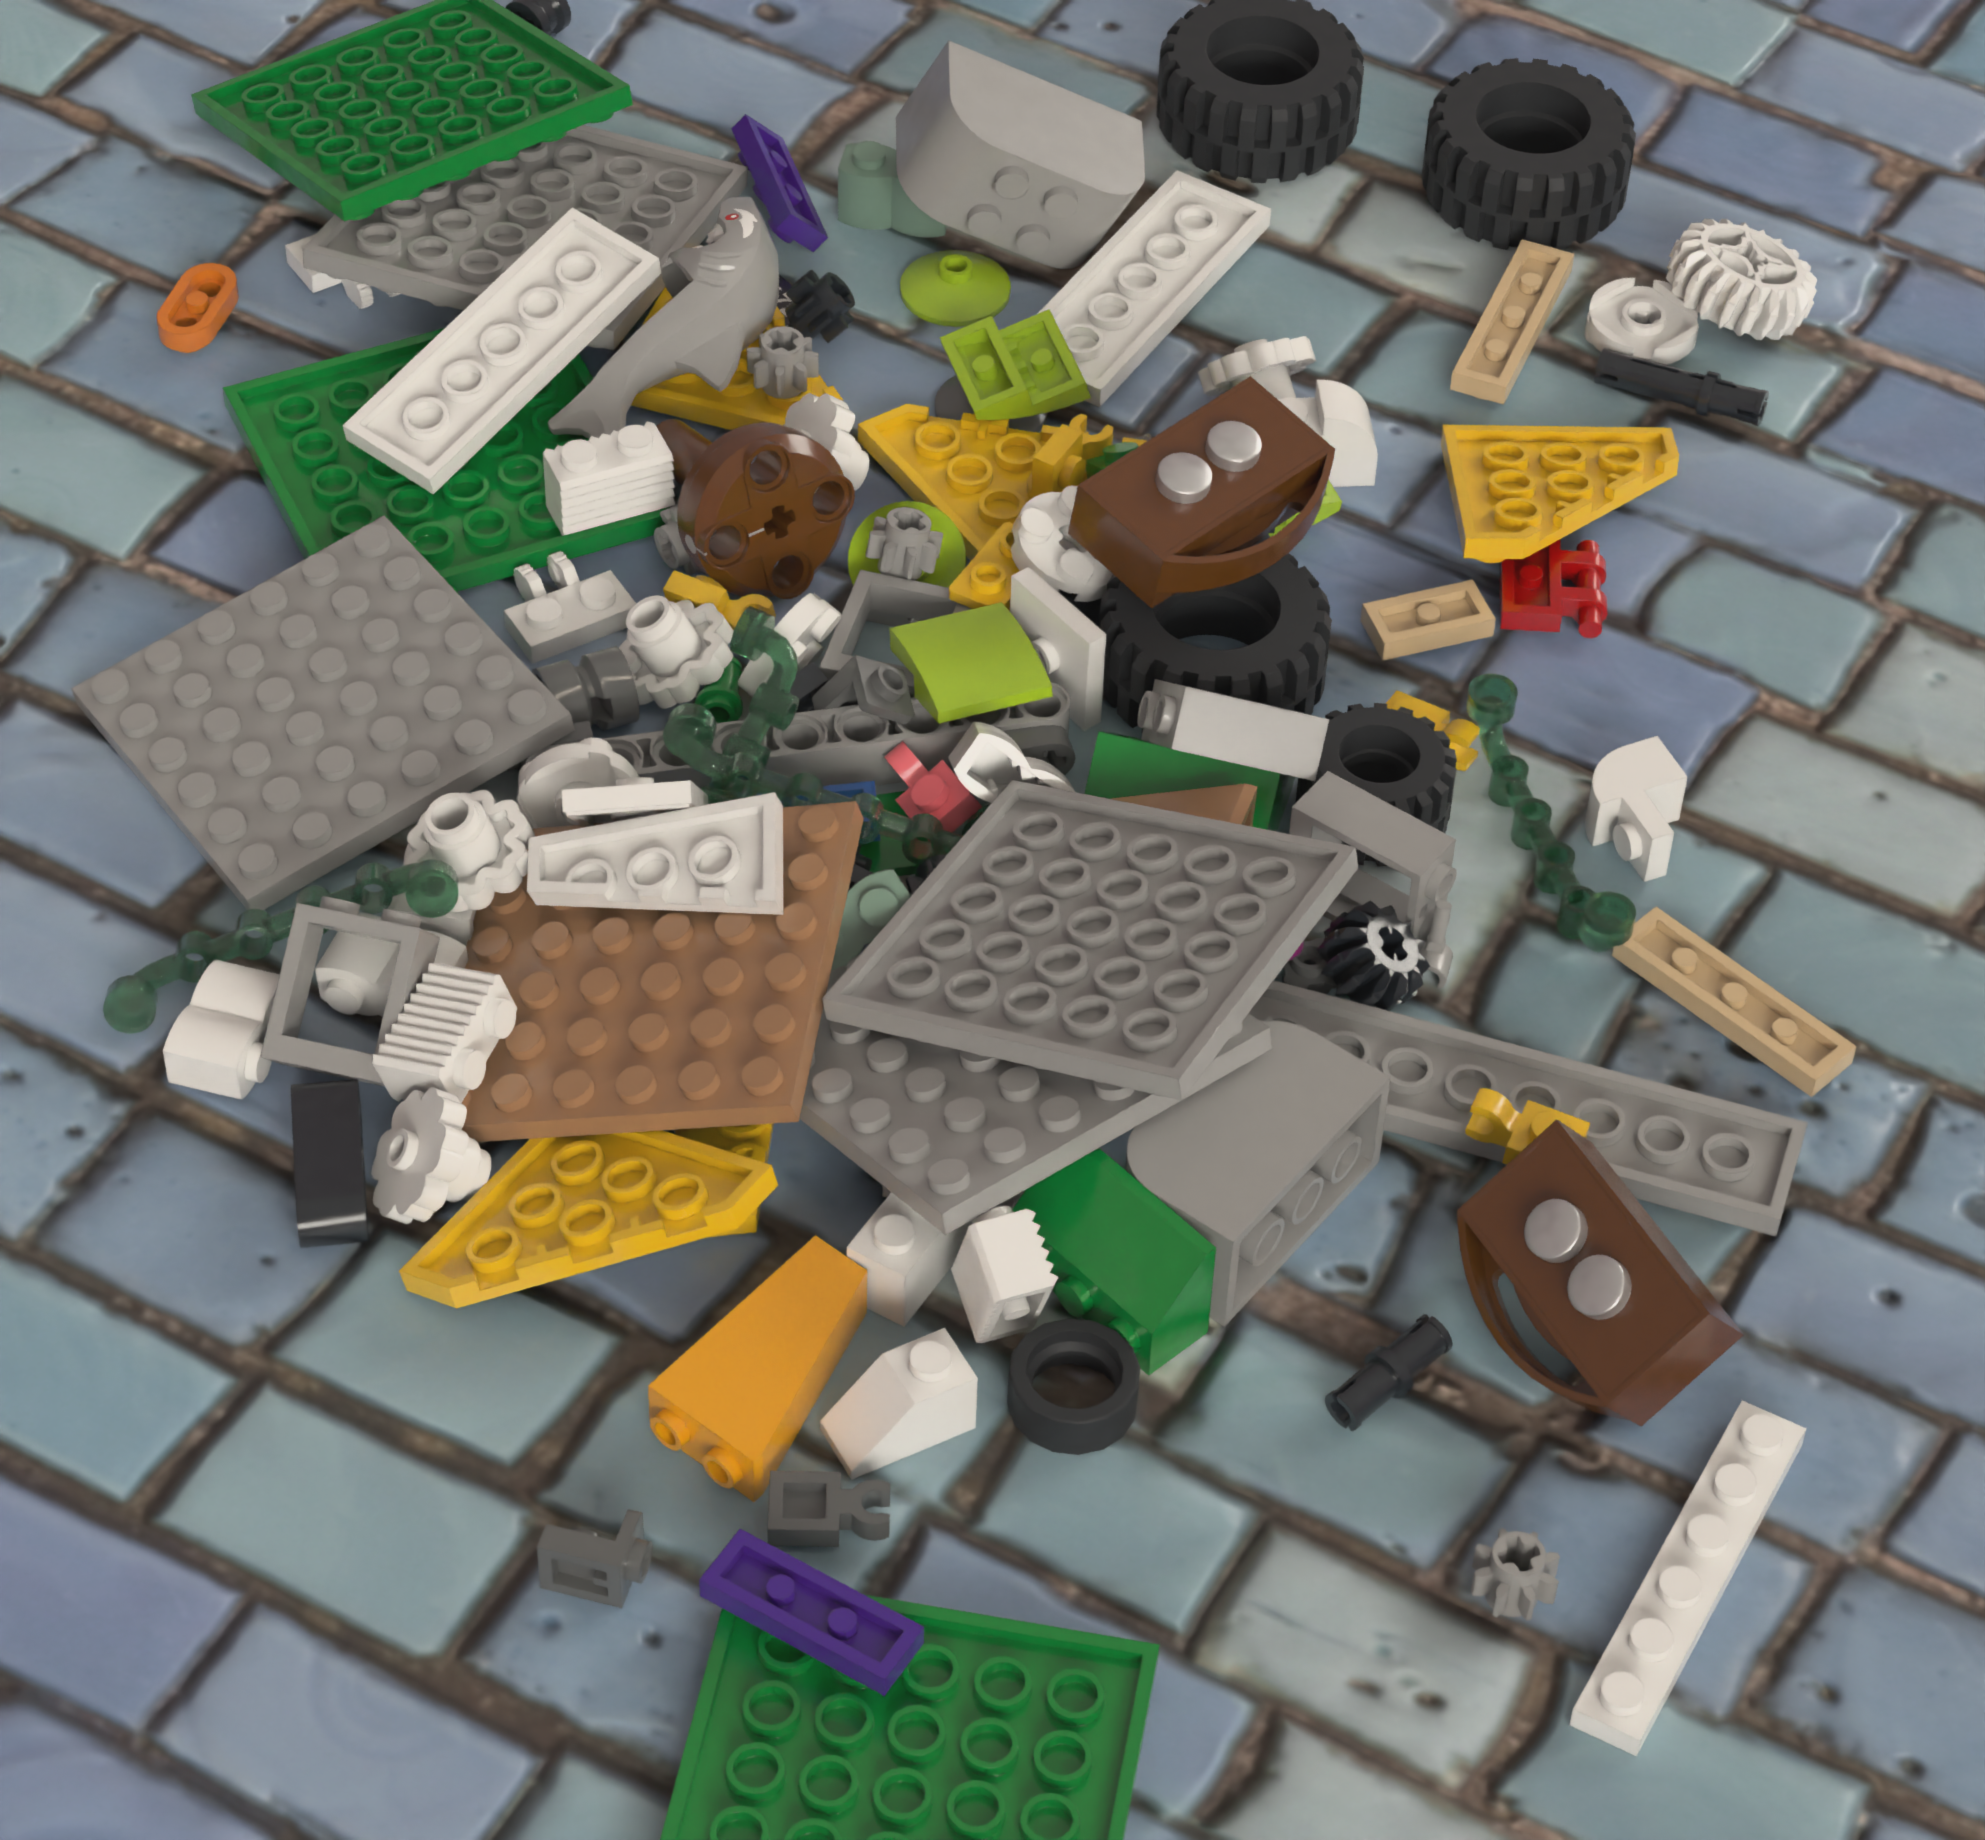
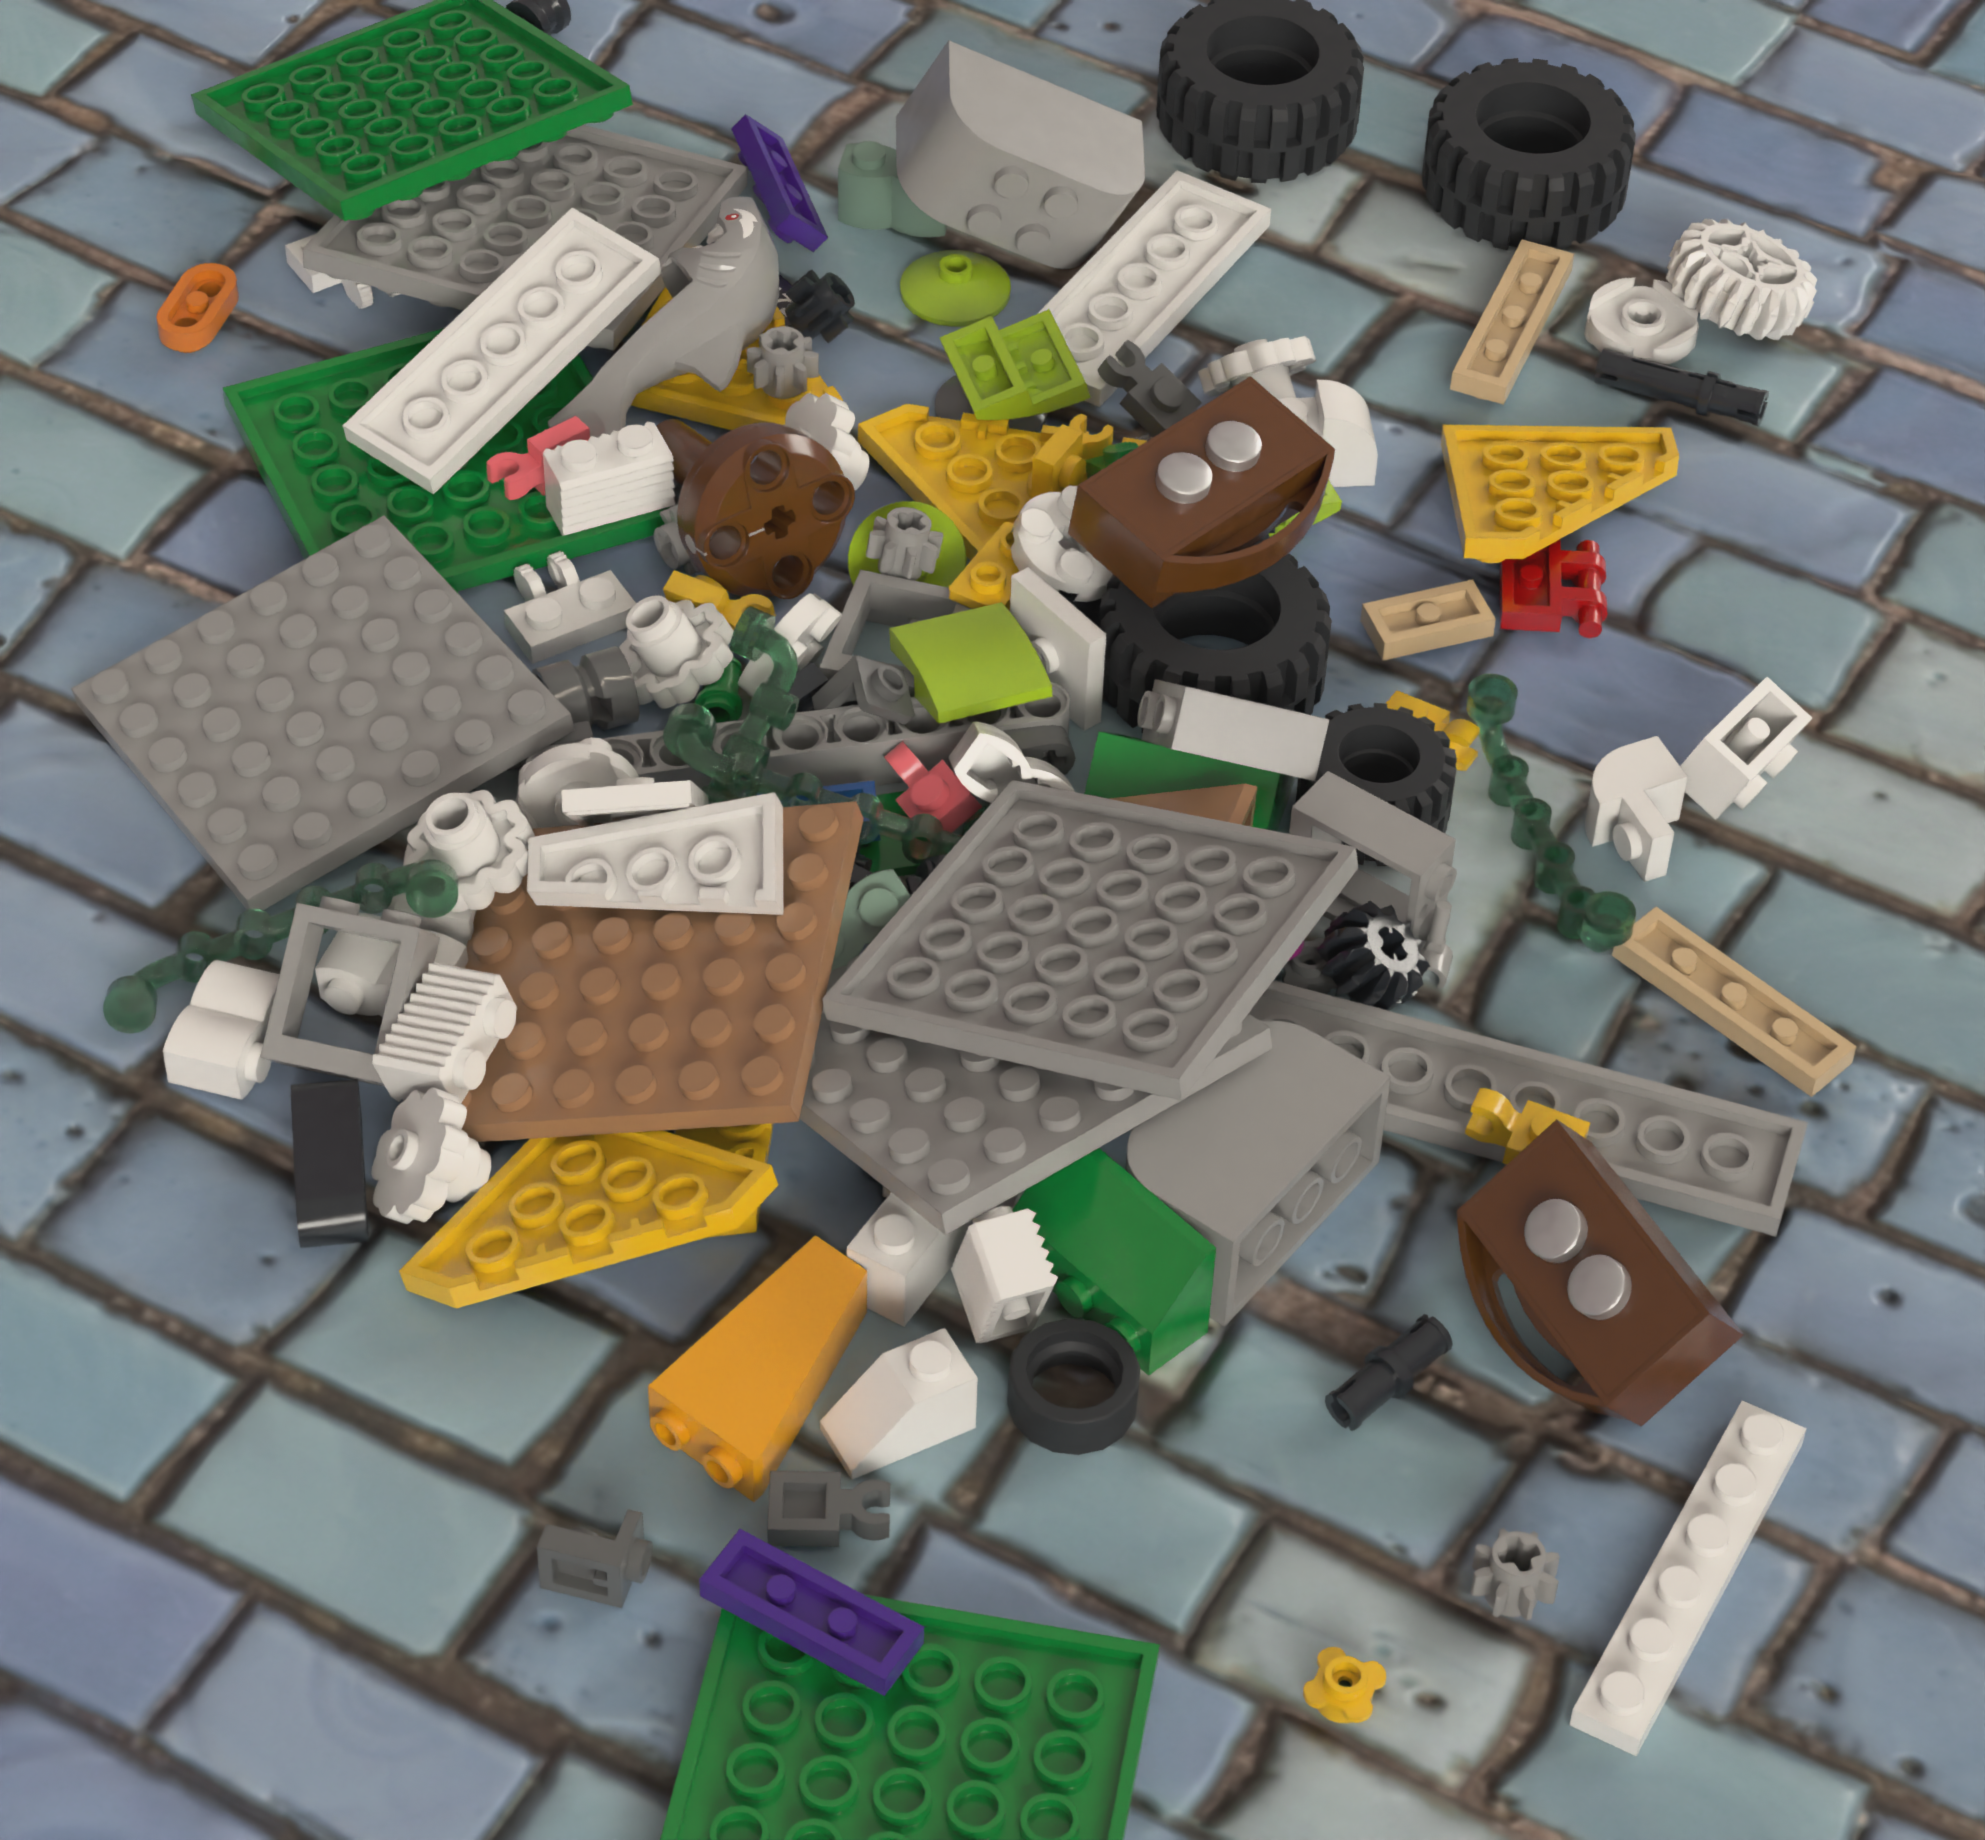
(526, 470): none -> coral plate
(1152, 397): none -> dark grey plate
(1339, 1702): none -> yellow plate
(1742, 747): none -> white brick

